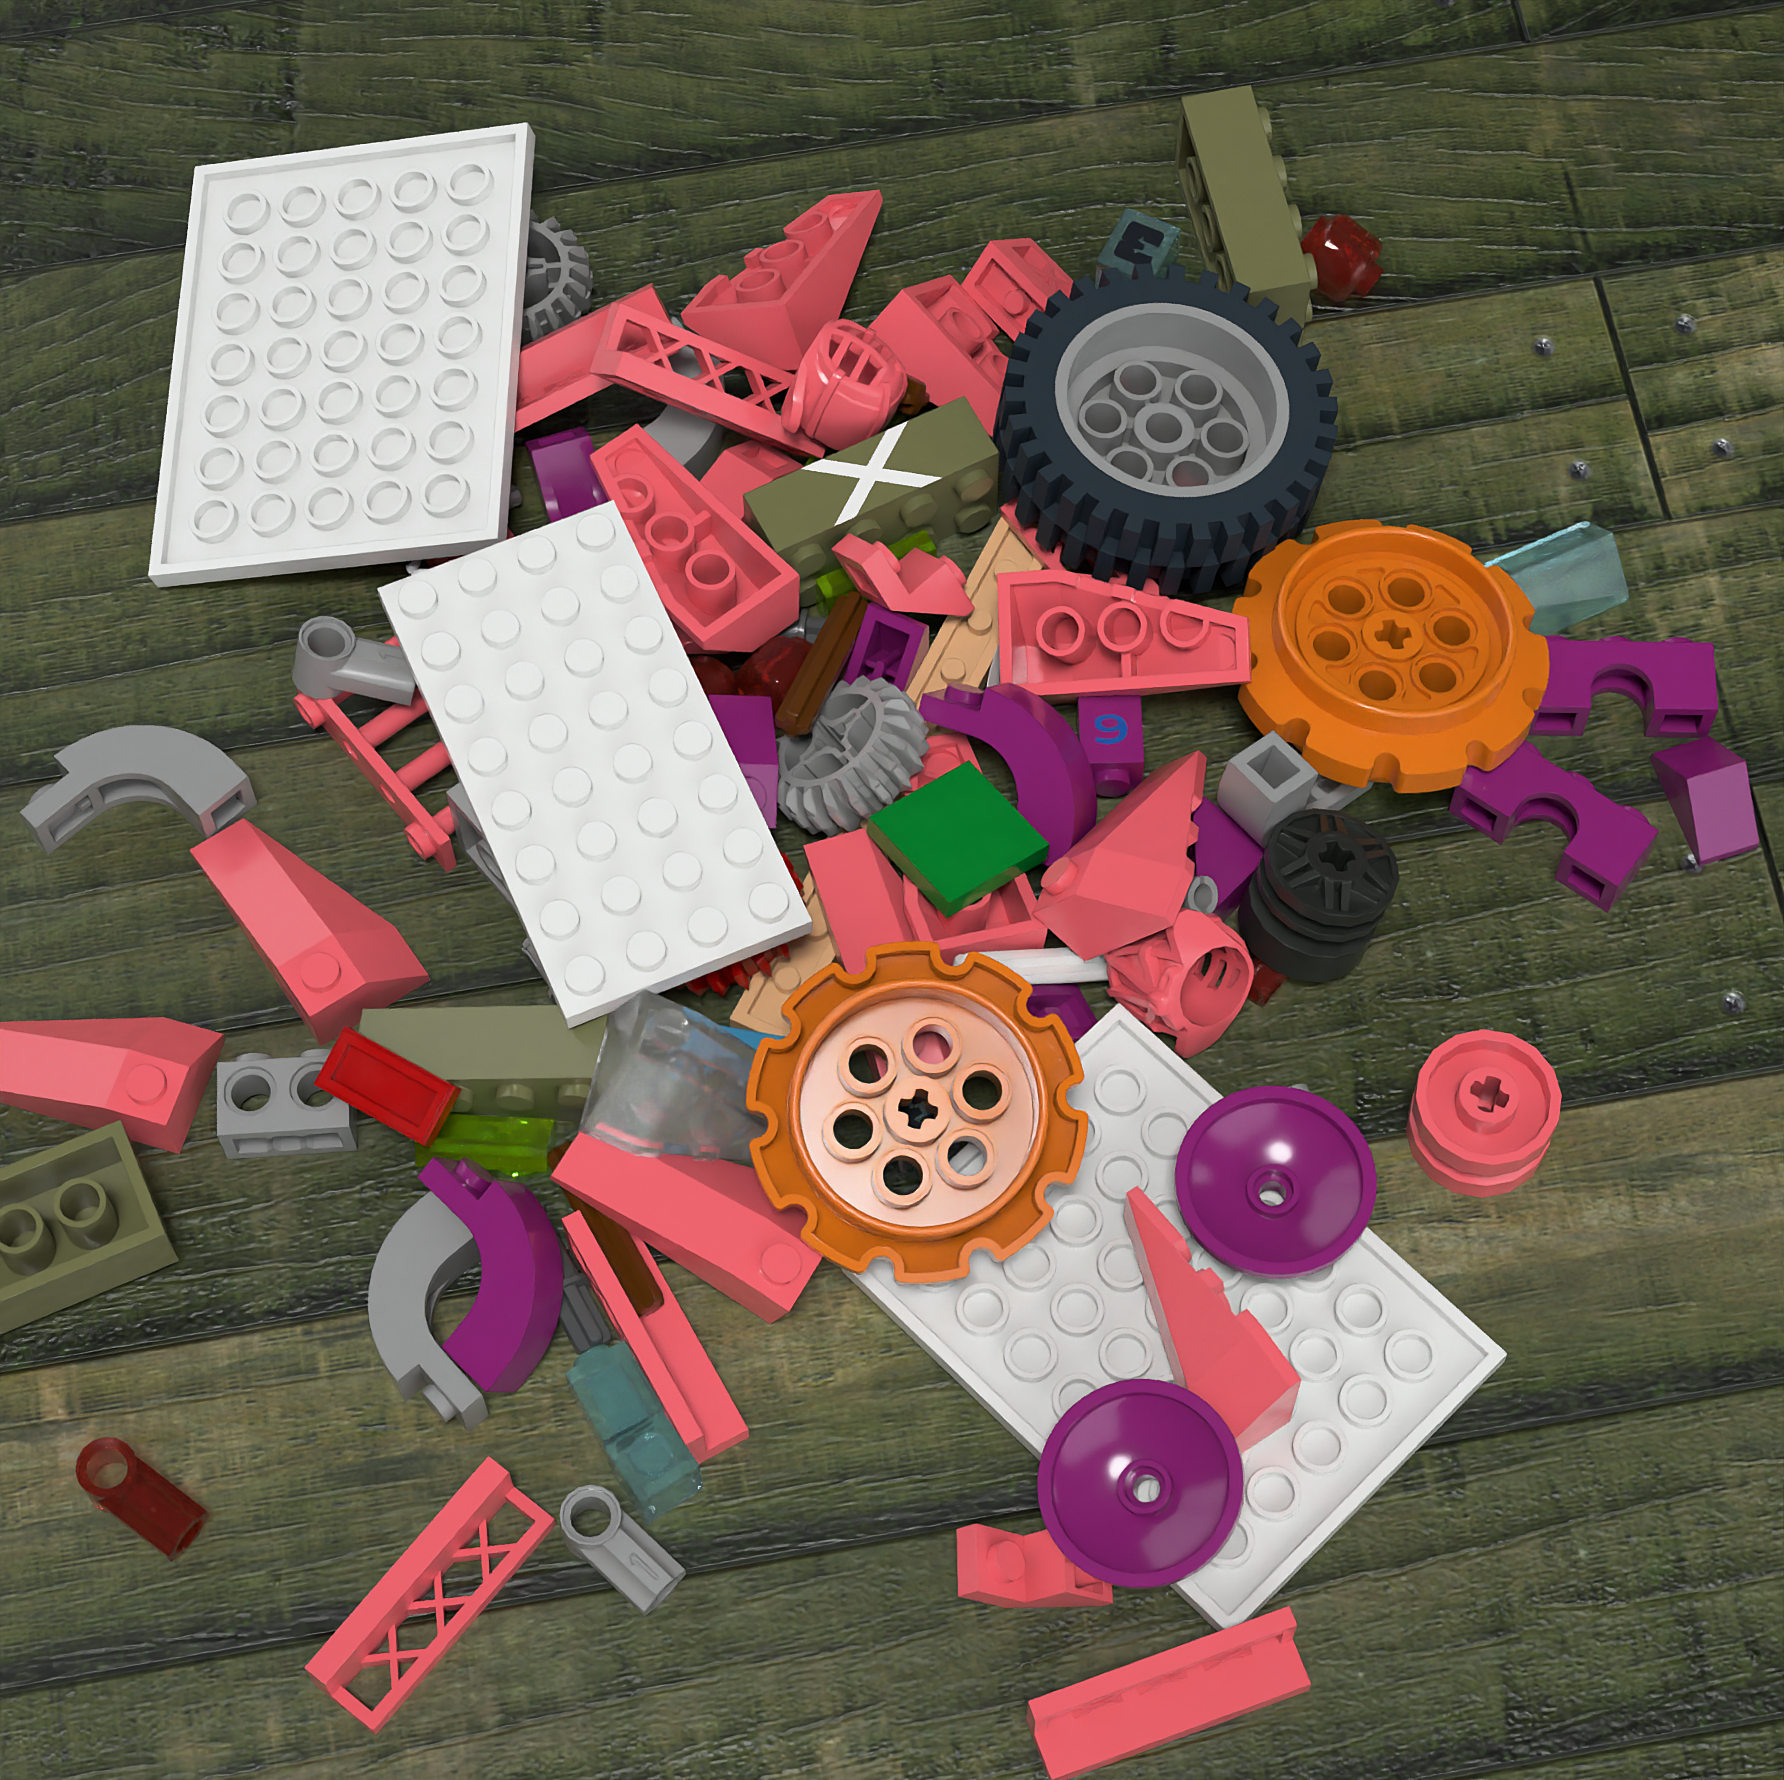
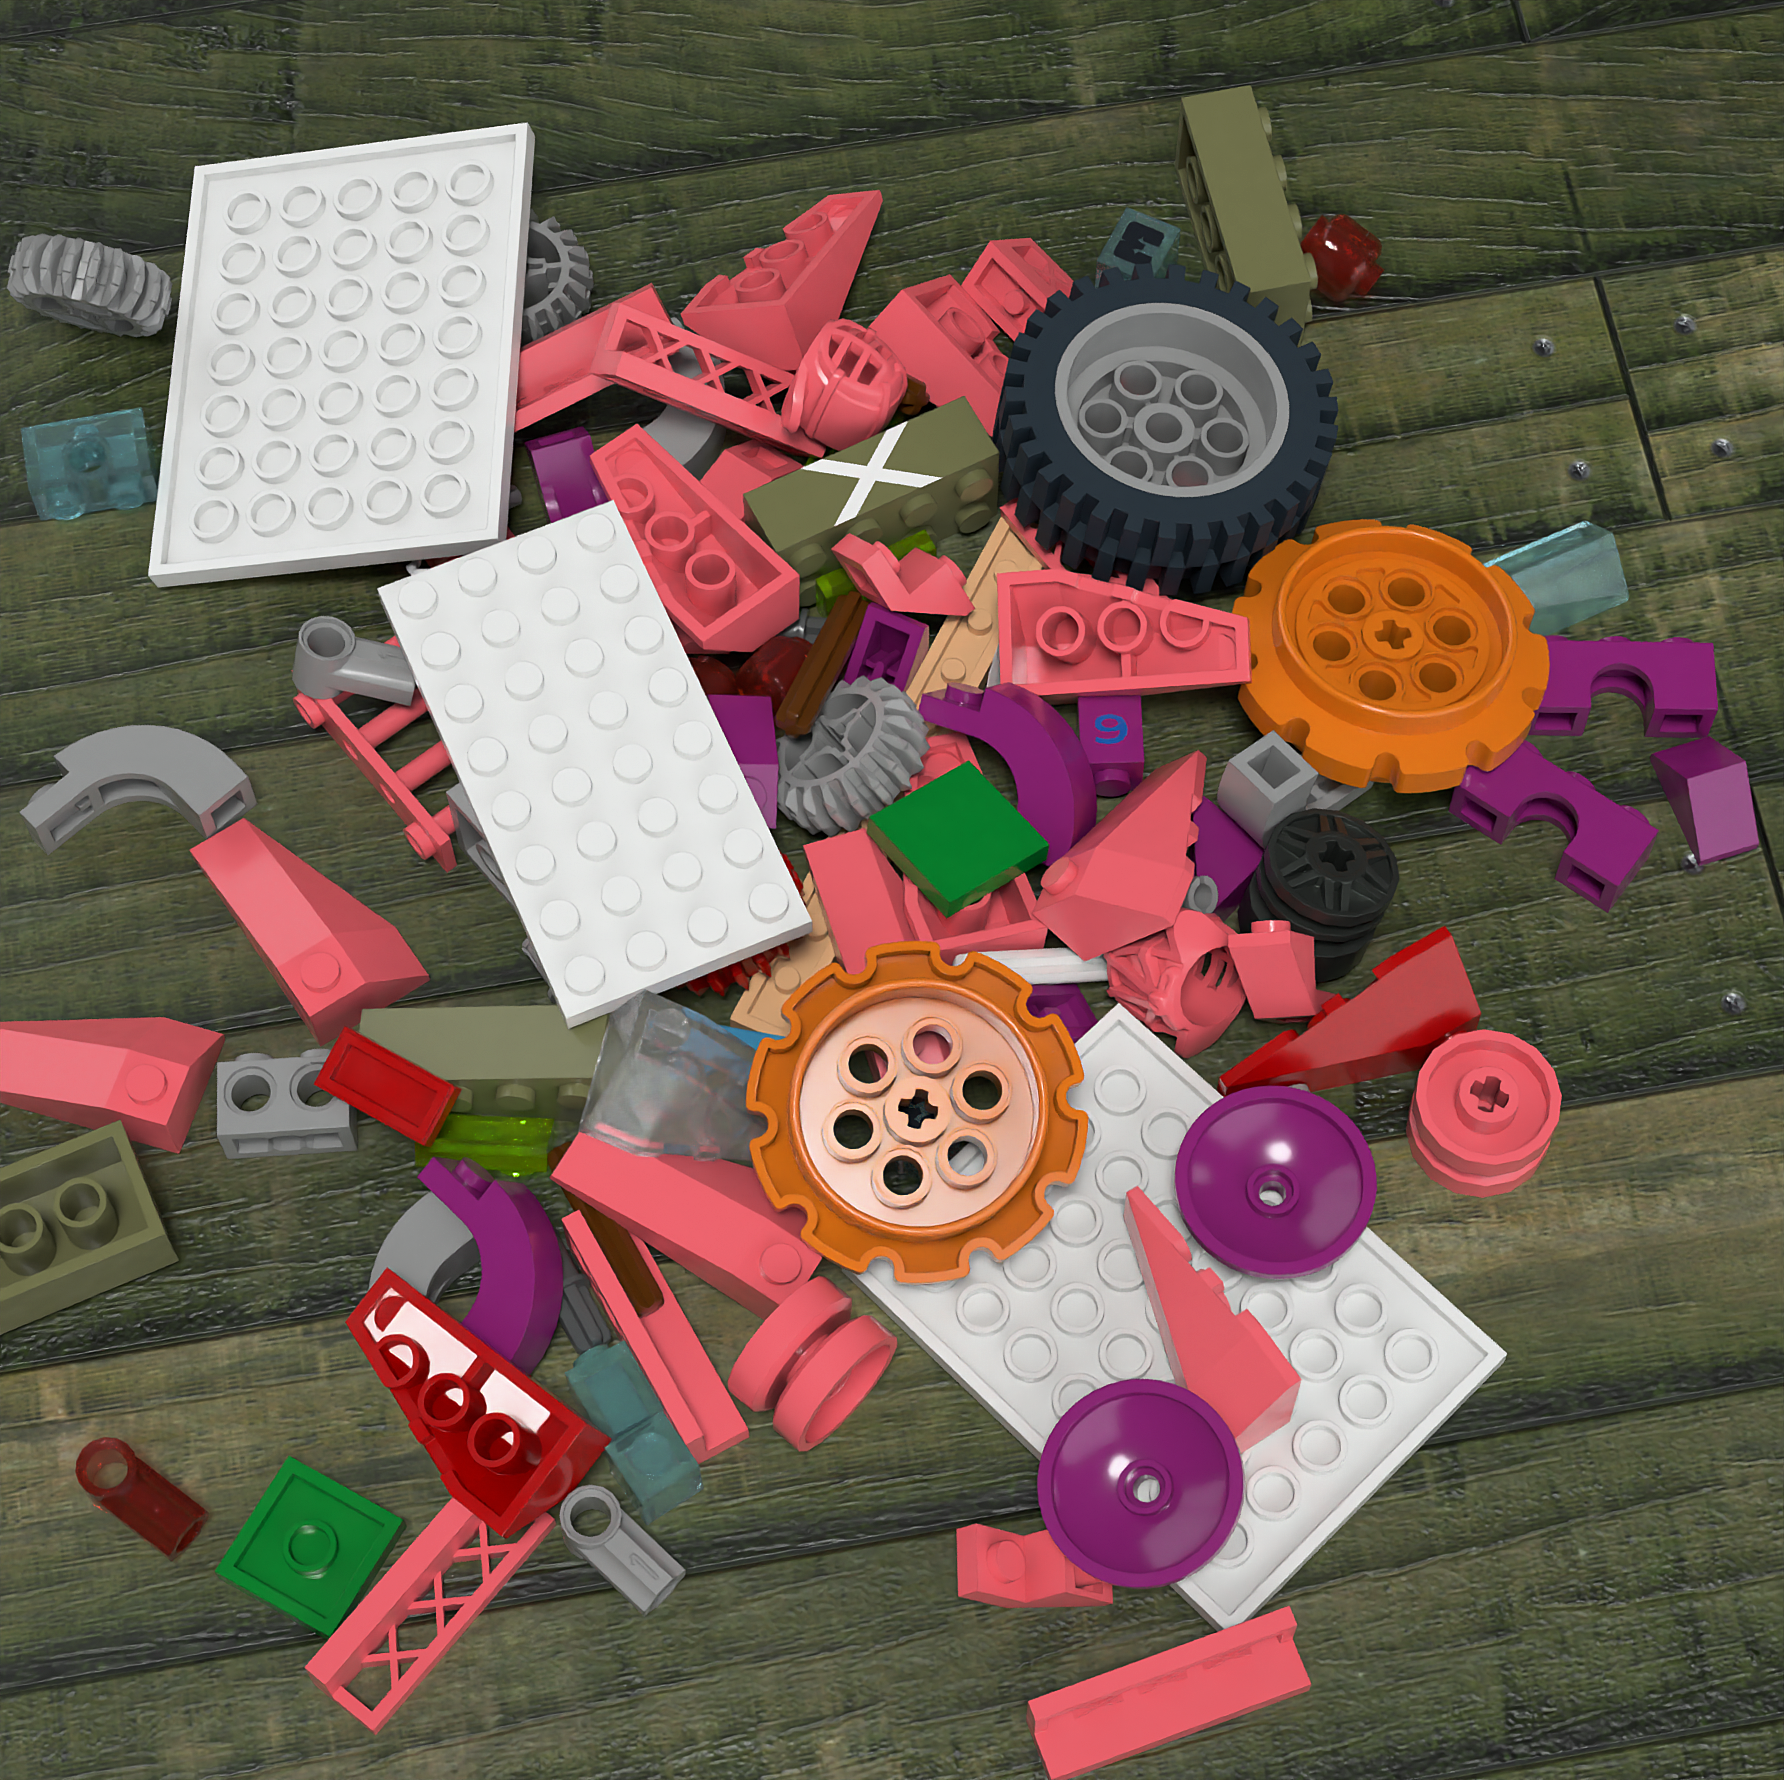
(63, 450): none -> clear light blue brick
(89, 285): none -> light grey gear
(310, 1548): none -> green tile
(487, 1424): none -> red wedge
(812, 1363): none -> coral wheel
(1278, 972): none -> coral slope
(1382, 1032): none -> red wedge

